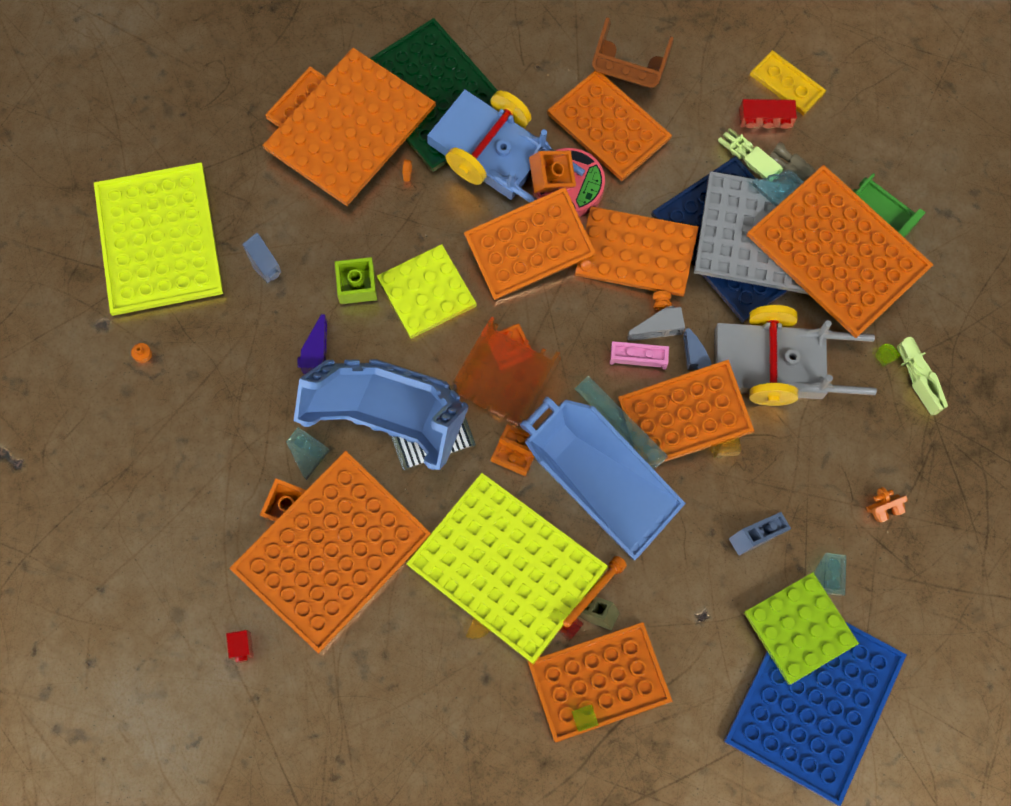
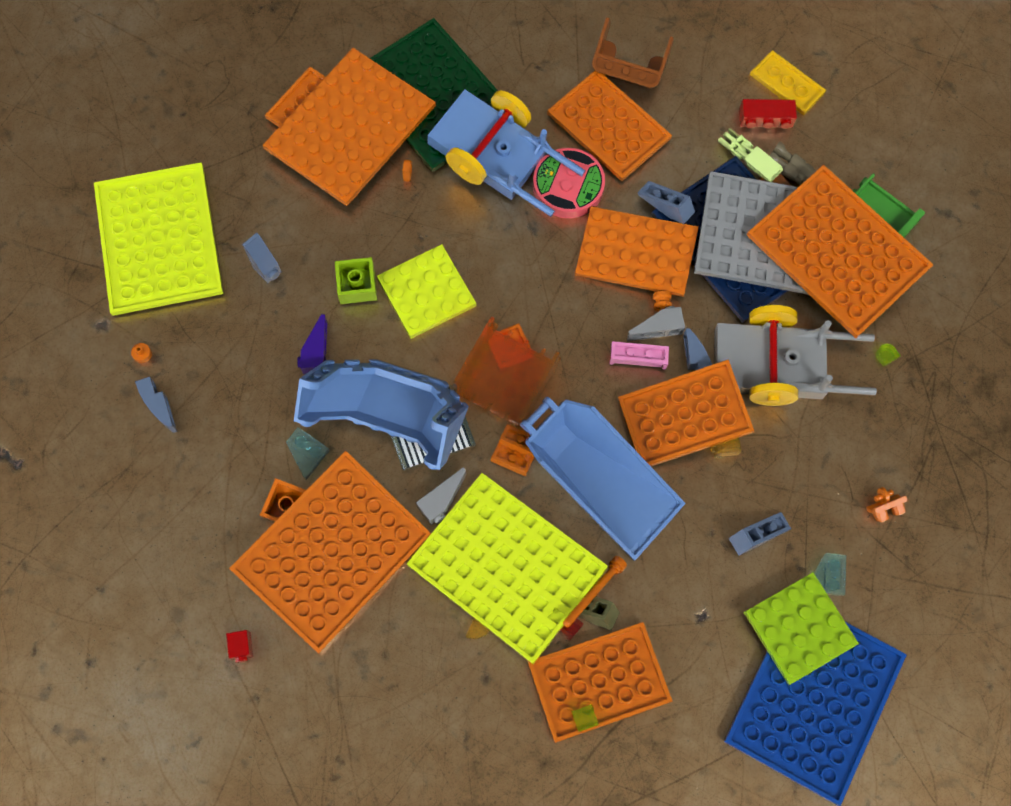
(156, 402): none -> sand blue slope
(438, 501): none -> light grey slope
(529, 243): orange plate -> none
(552, 171): orange slope -> none
(621, 422): clear light blue plate -> none
(668, 201): none -> sand blue slope
(777, 186): clear light blue wing -> none
(923, 378): yellowish green arm -> none

